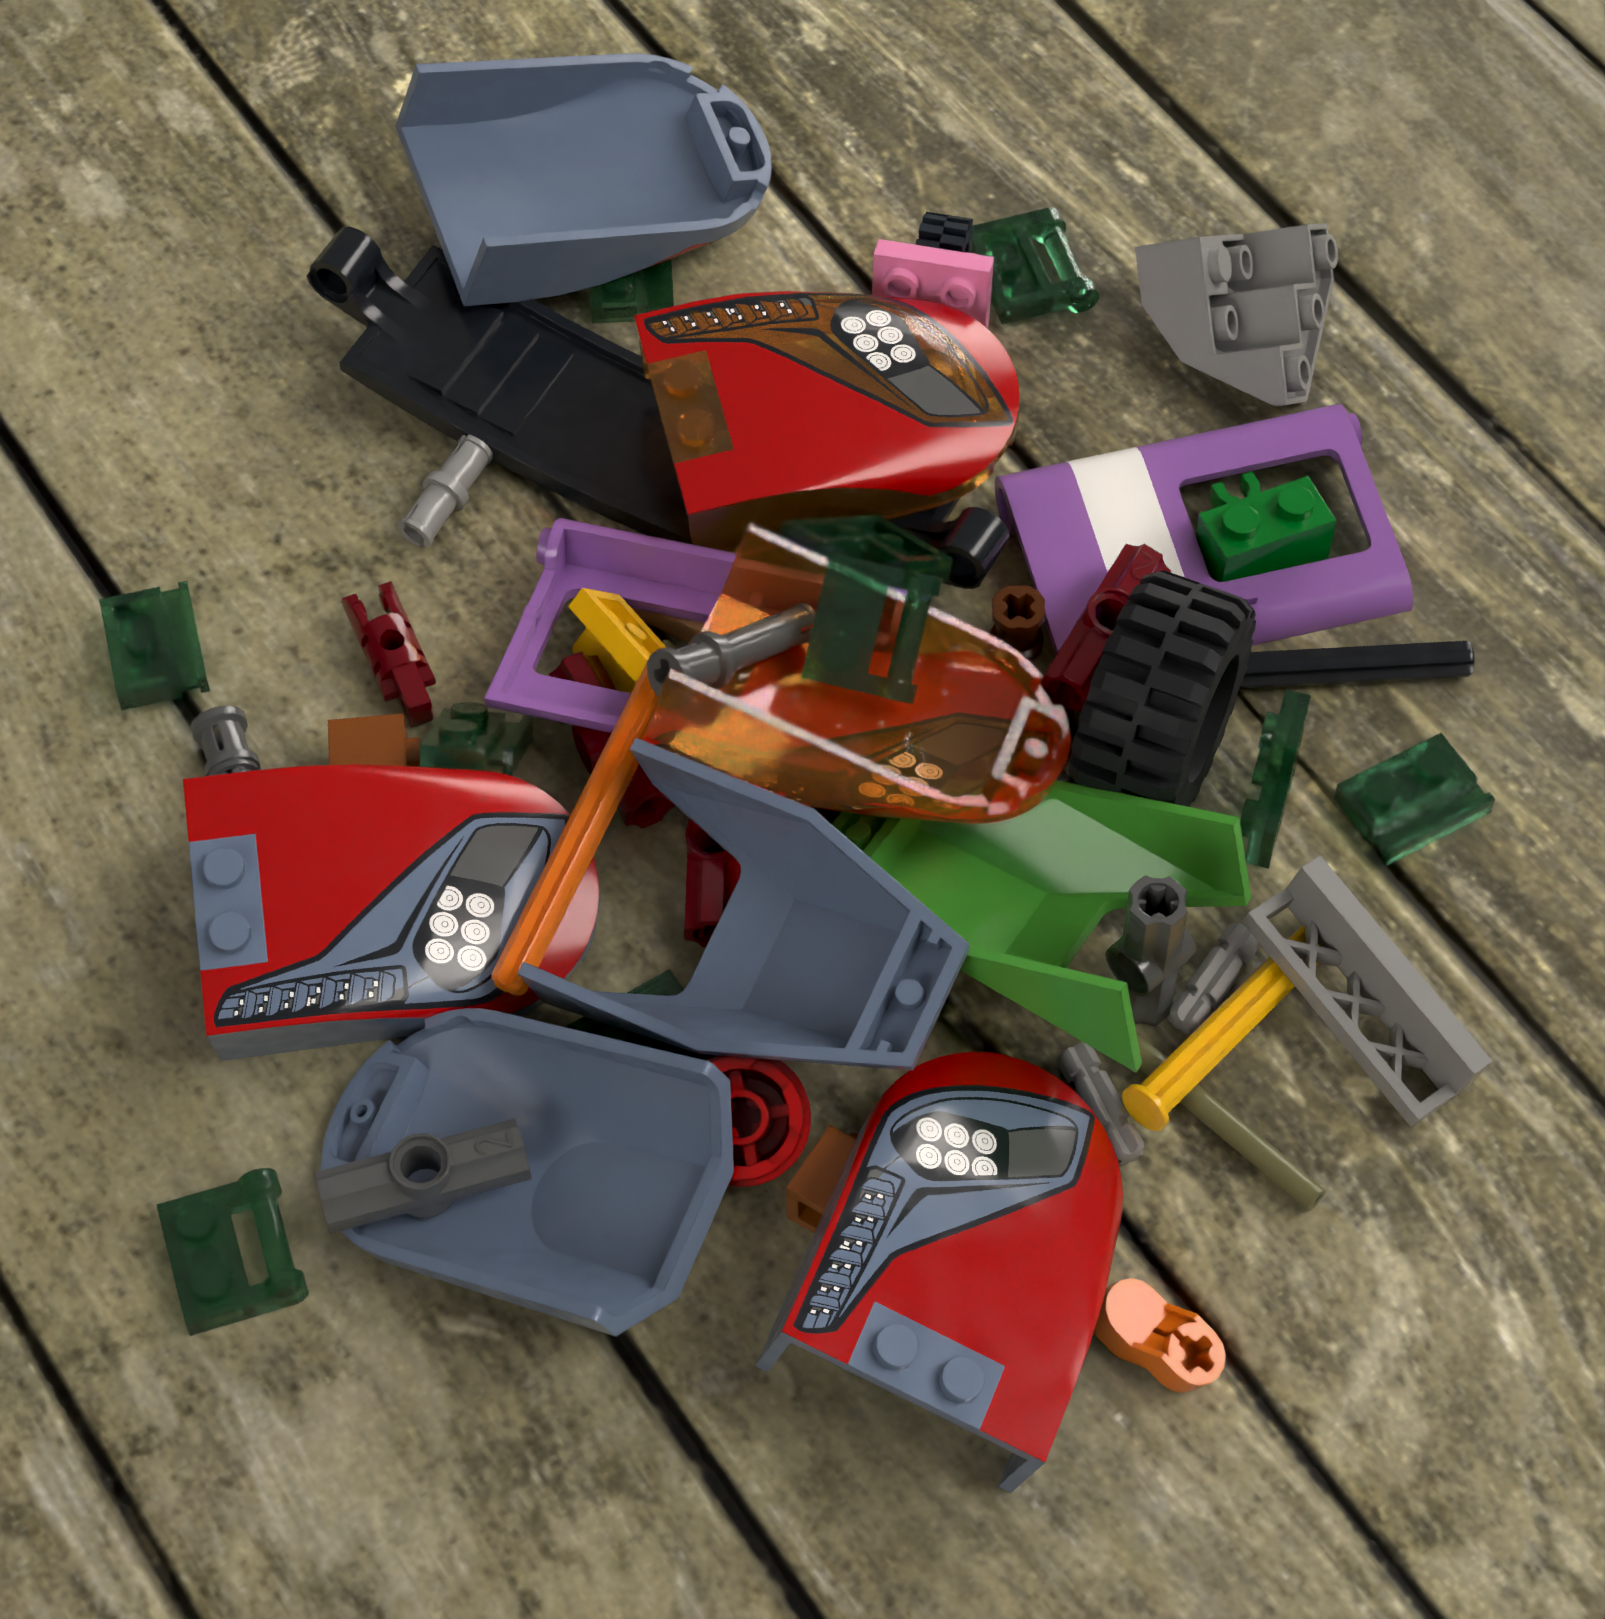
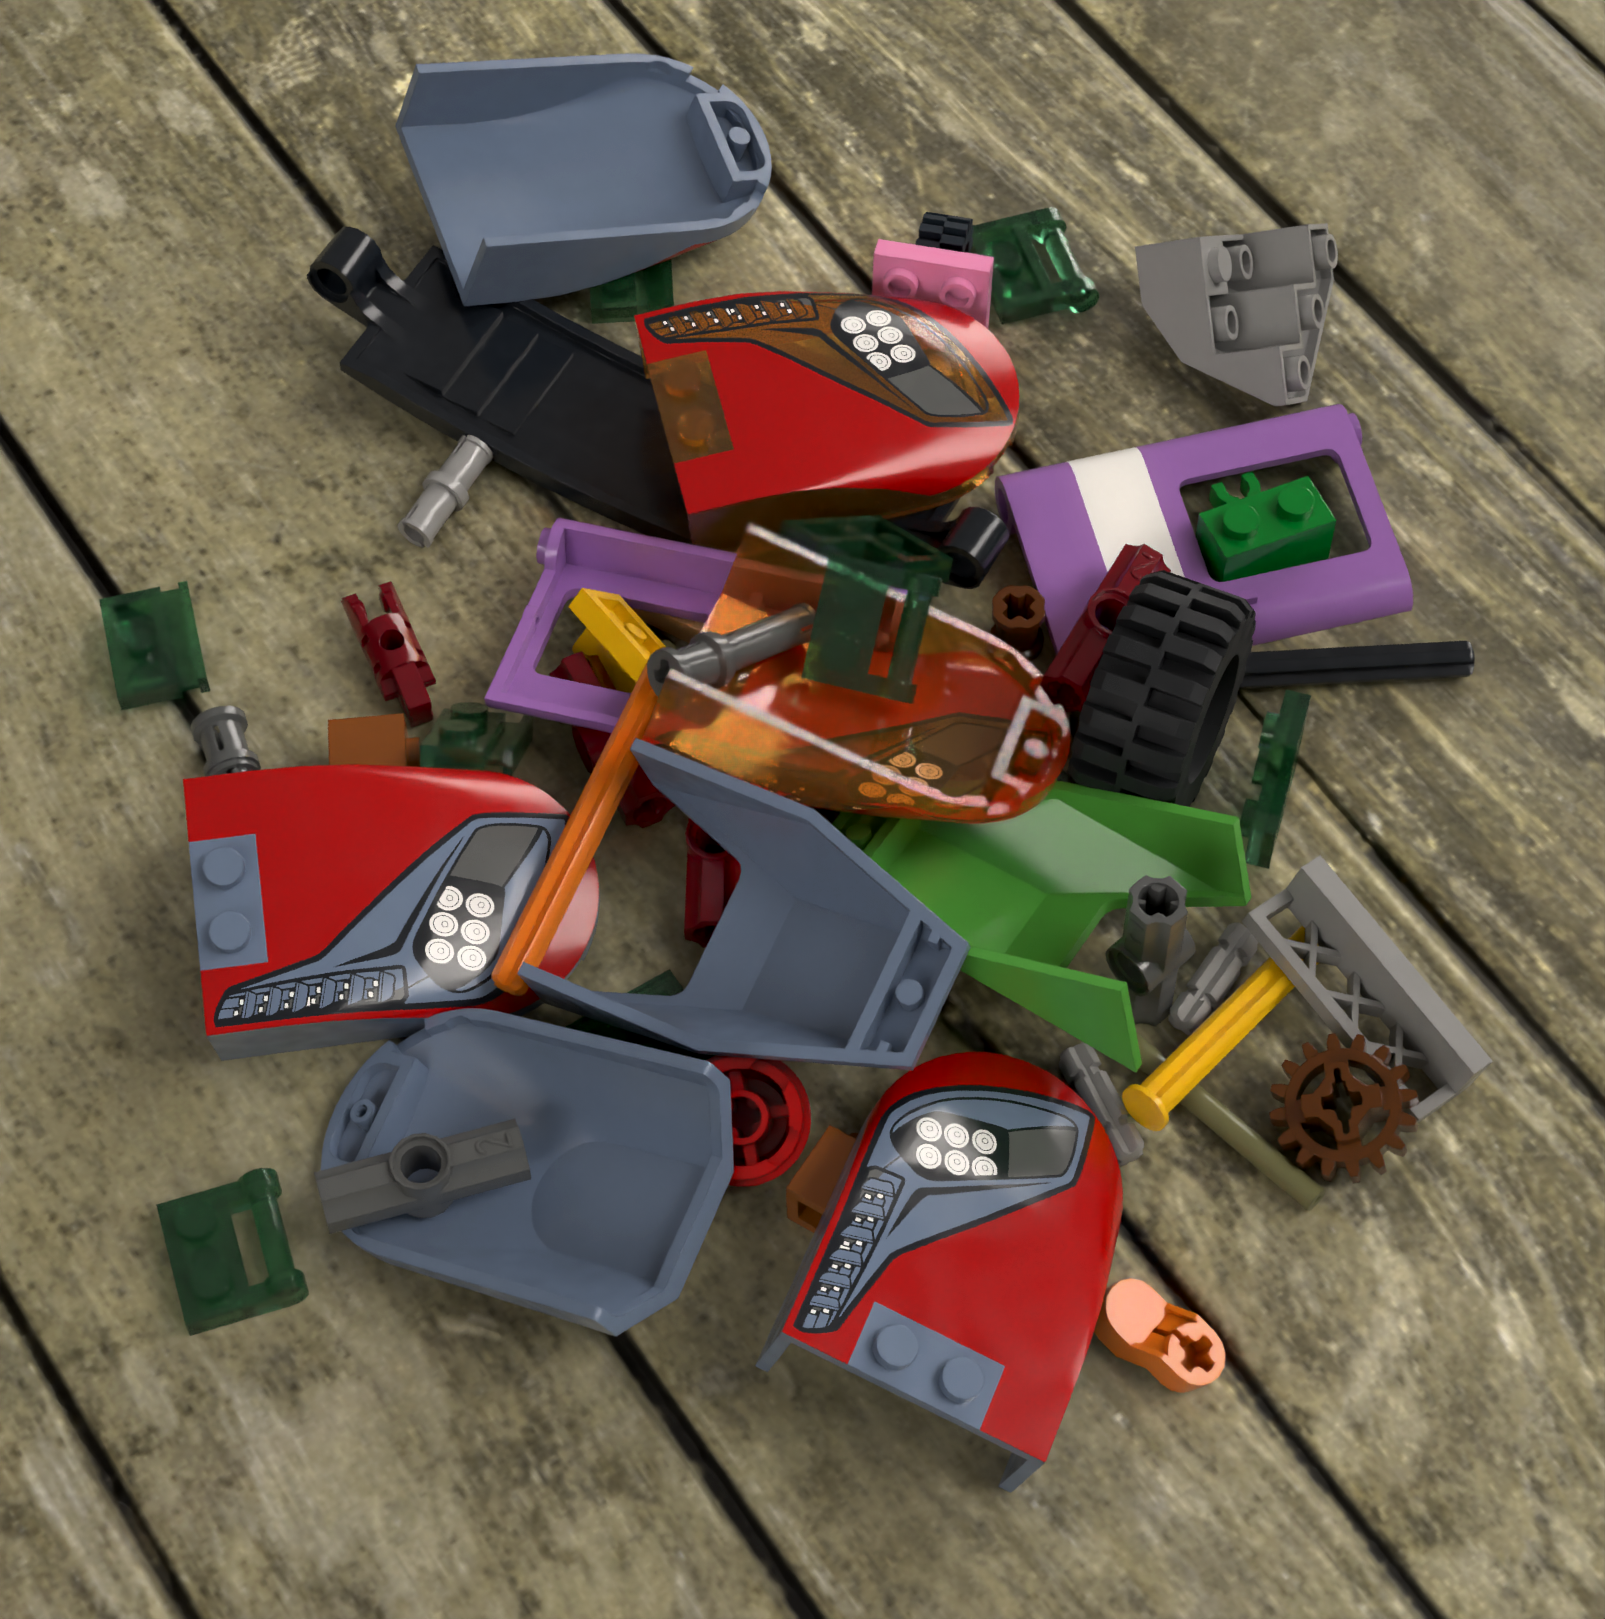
(1370, 1104): none -> reddish brown gear
(1413, 798): clear green plate -> none

